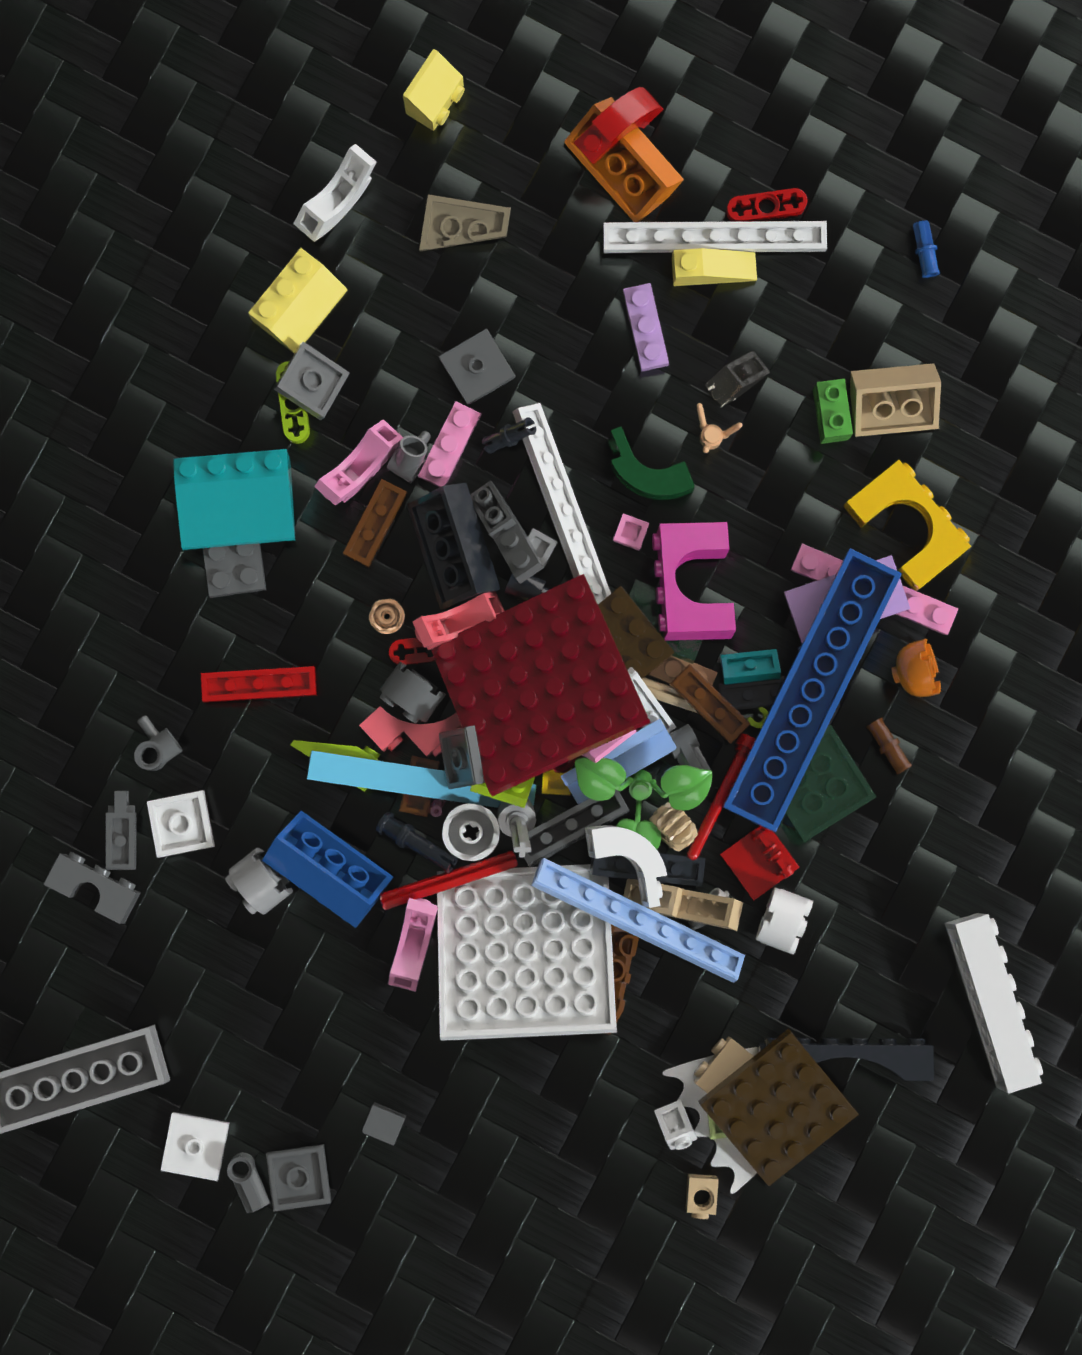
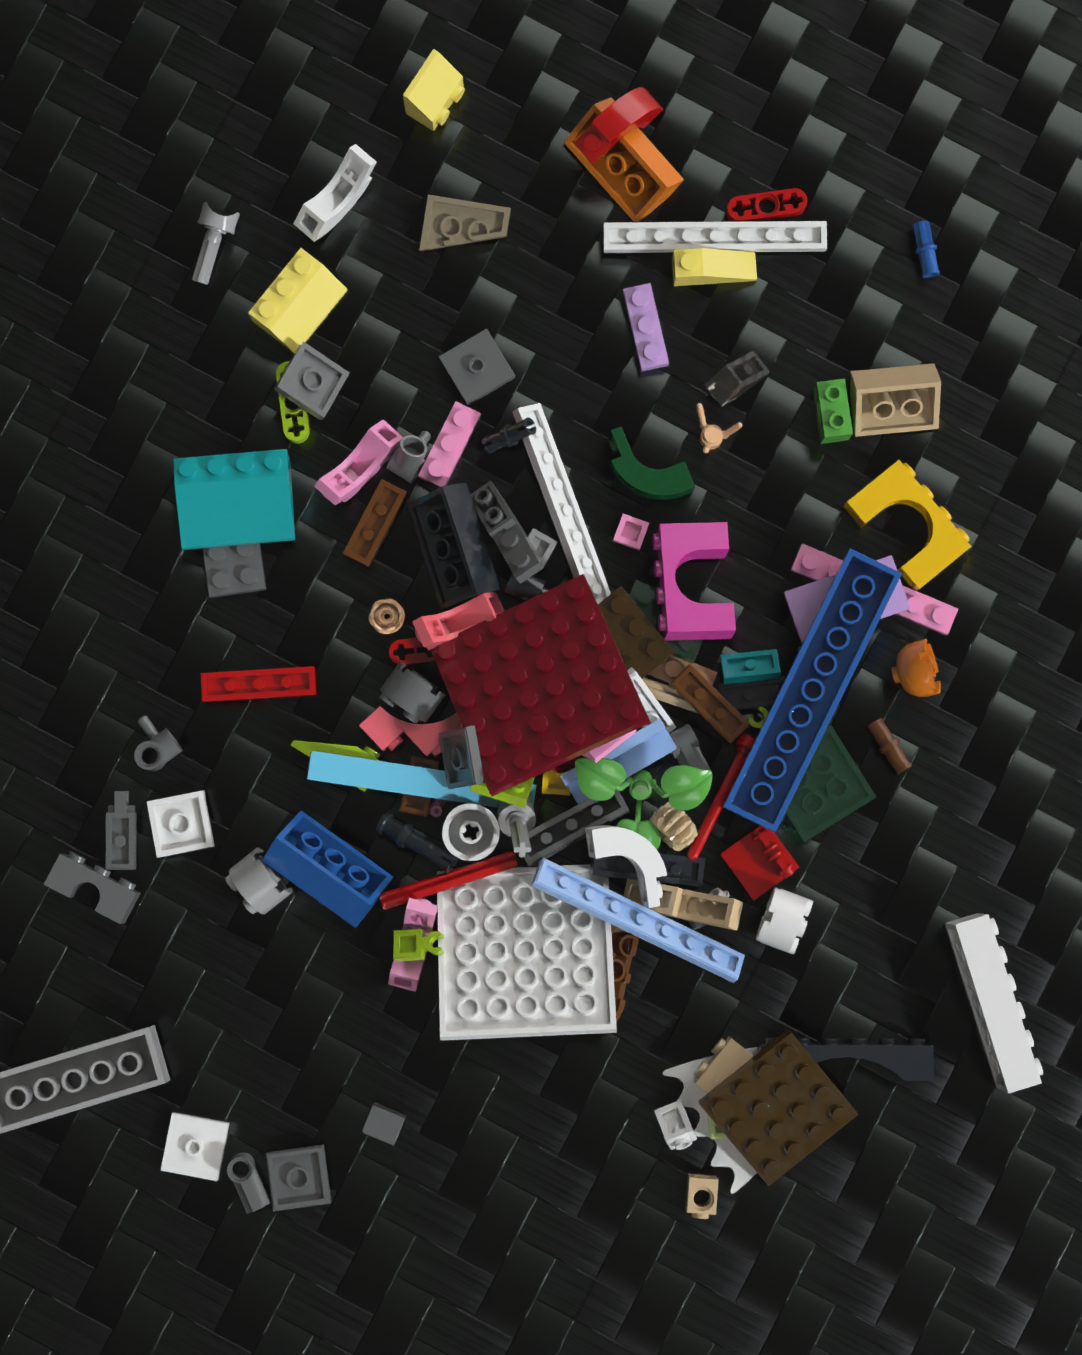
(216, 227): none -> light grey piece
(412, 944): none -> lime plate

